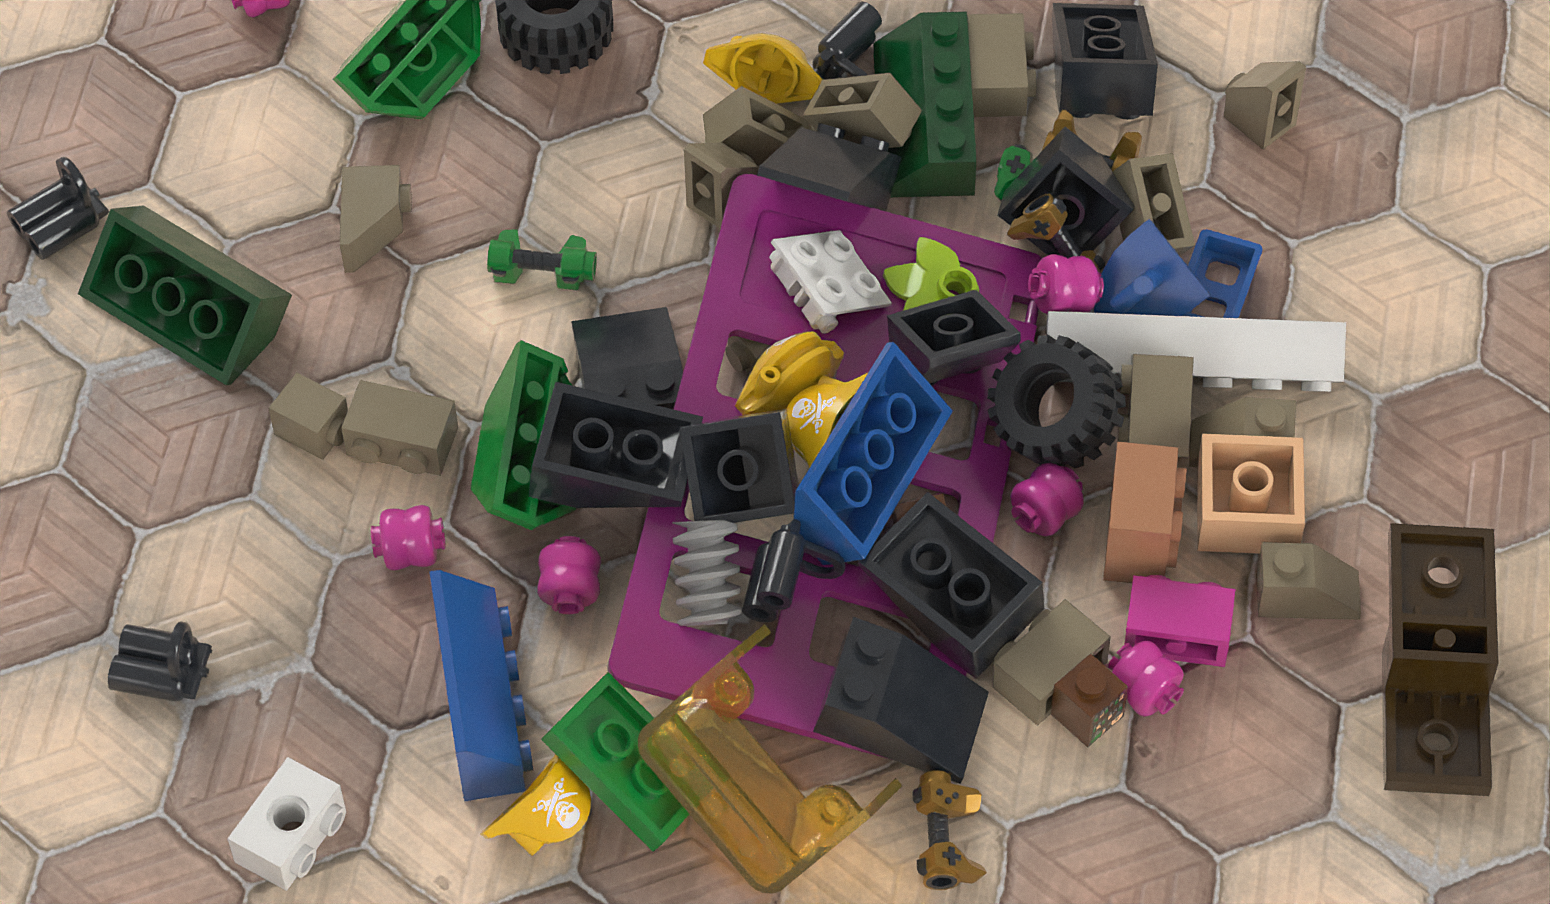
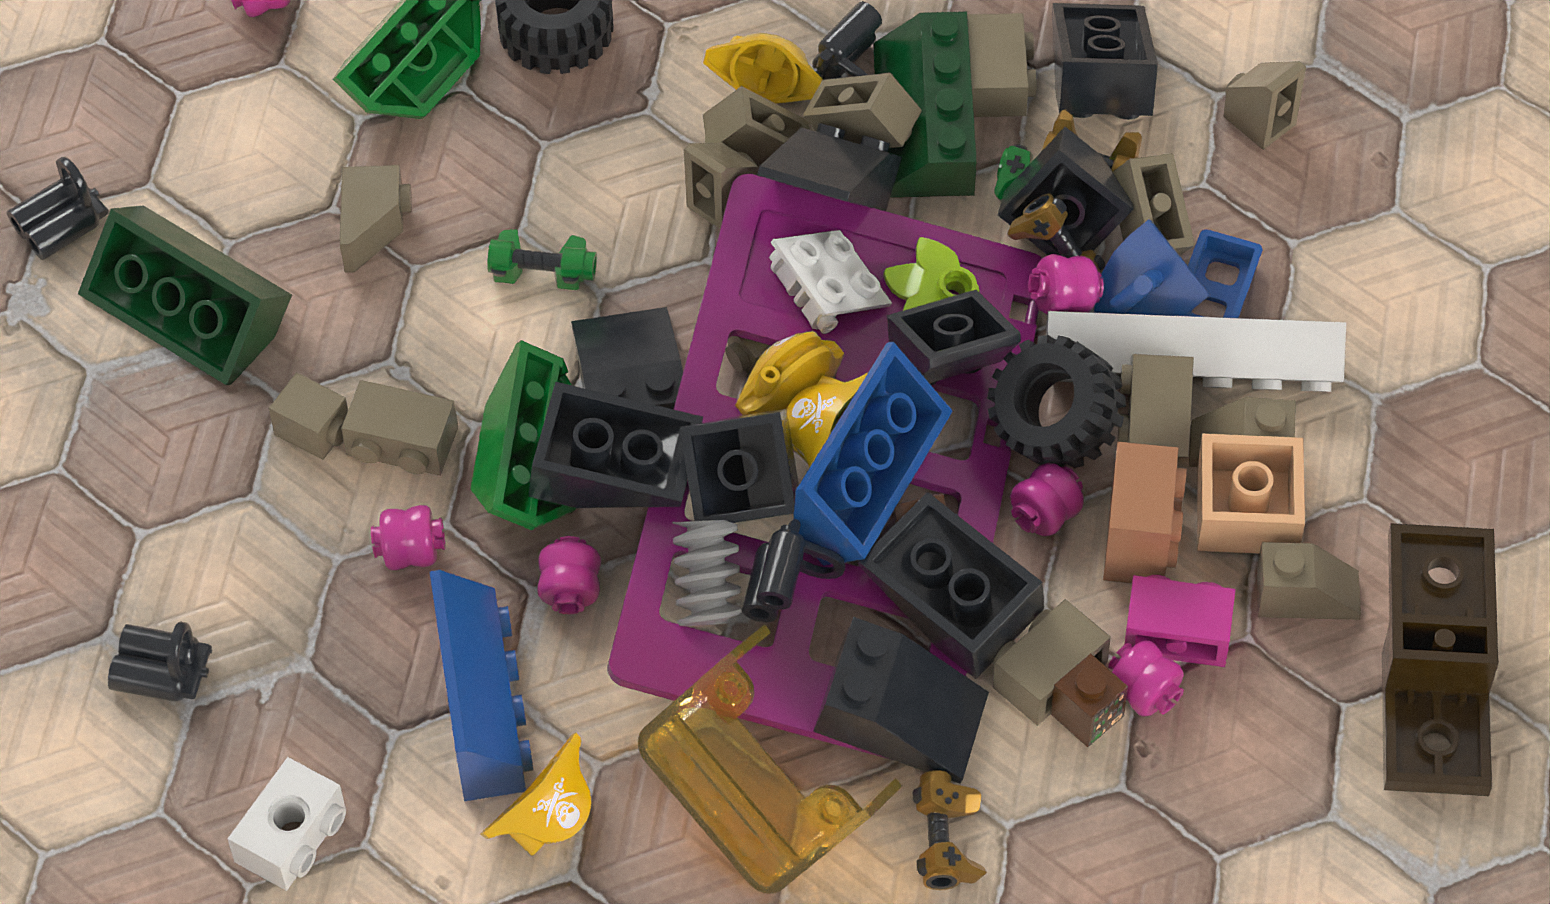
(602, 749): green plate -> none

